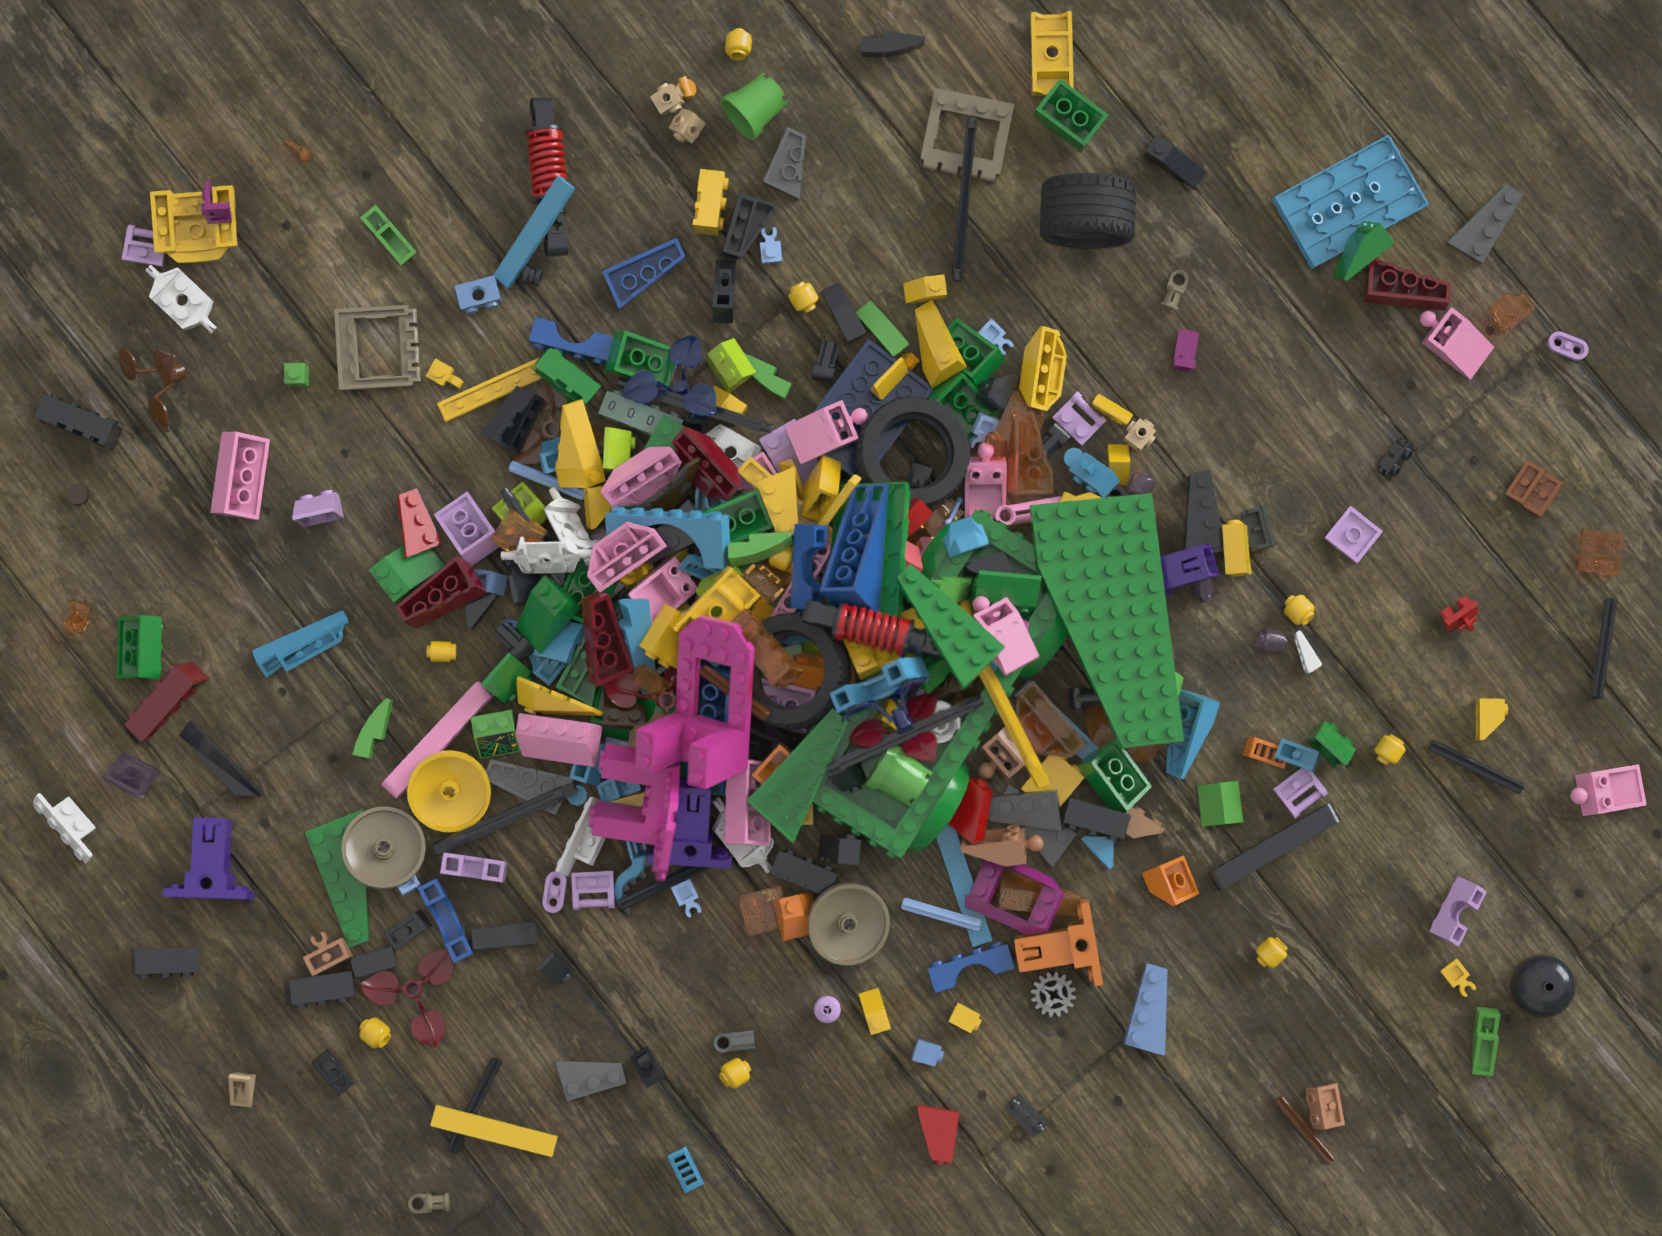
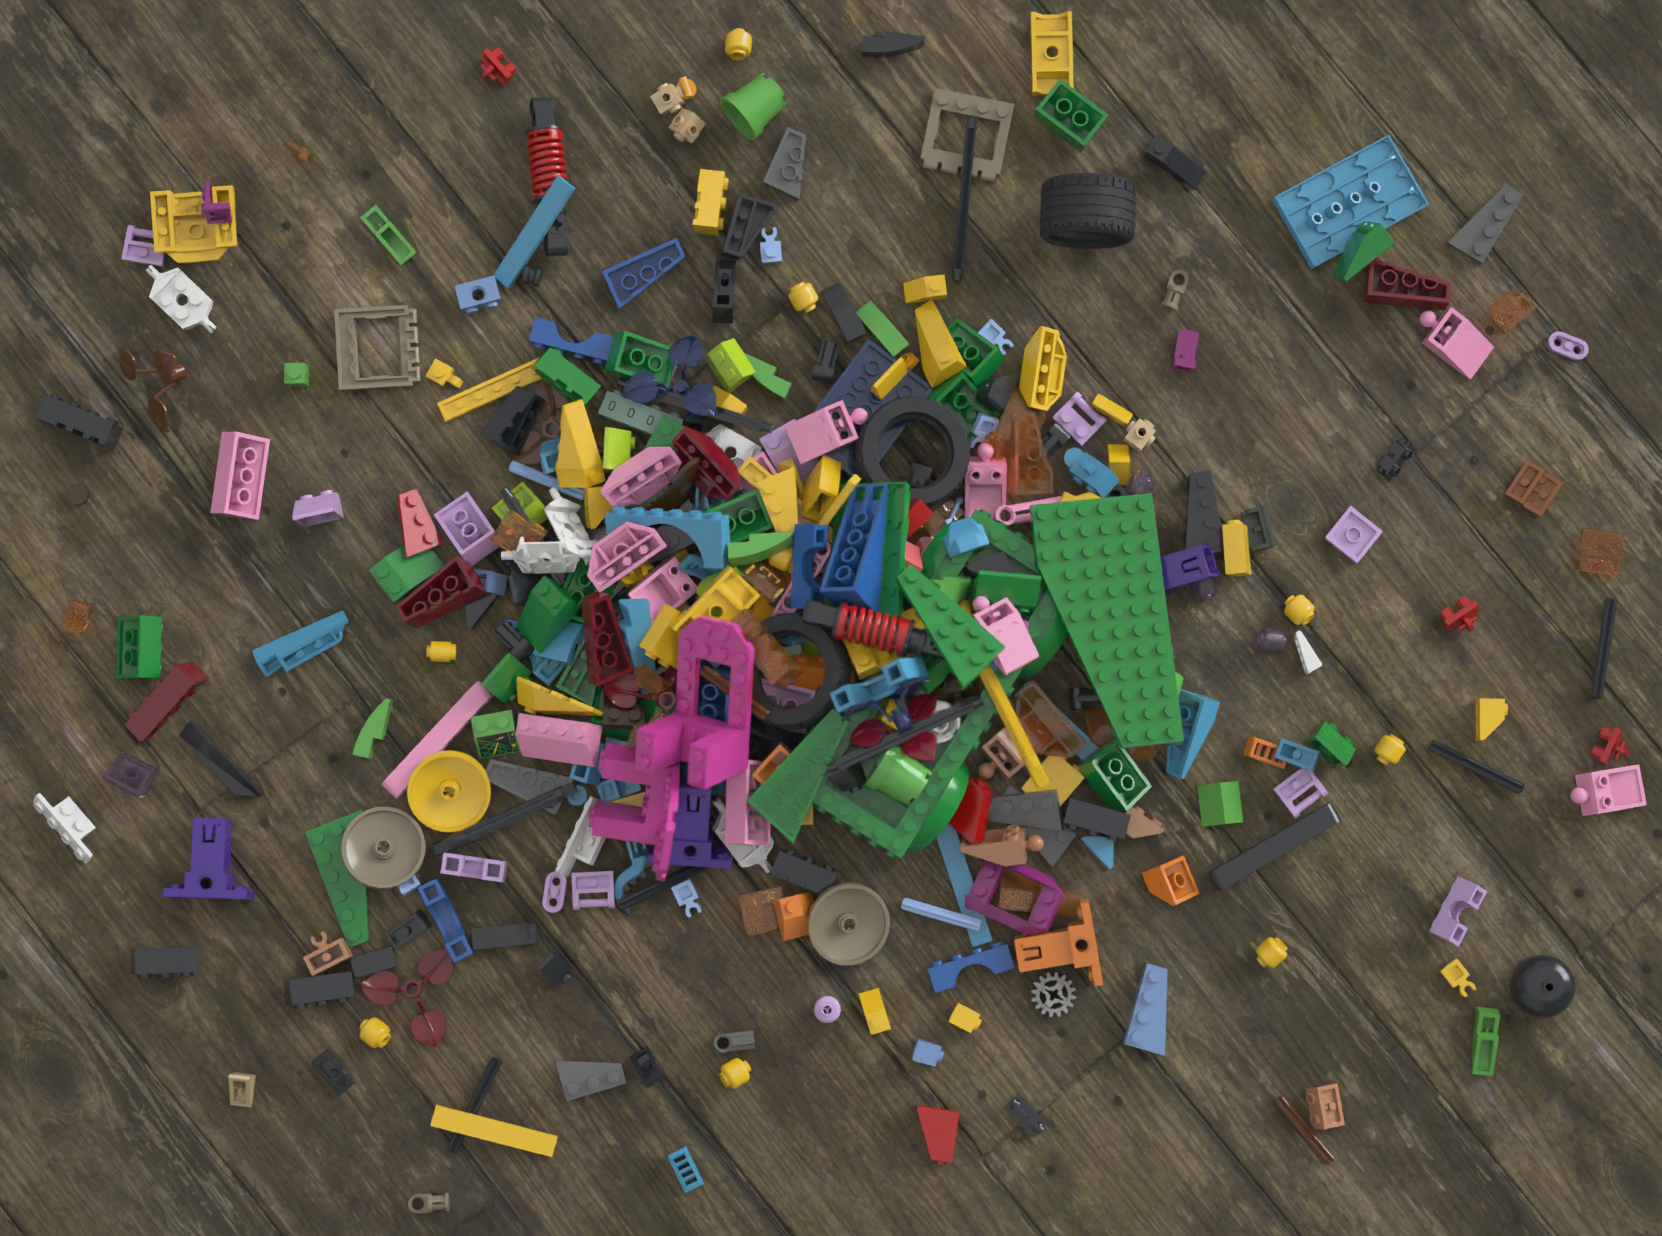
(494, 69): none -> red hips
(840, 849): black wedge -> none
(1605, 754): none -> red hips

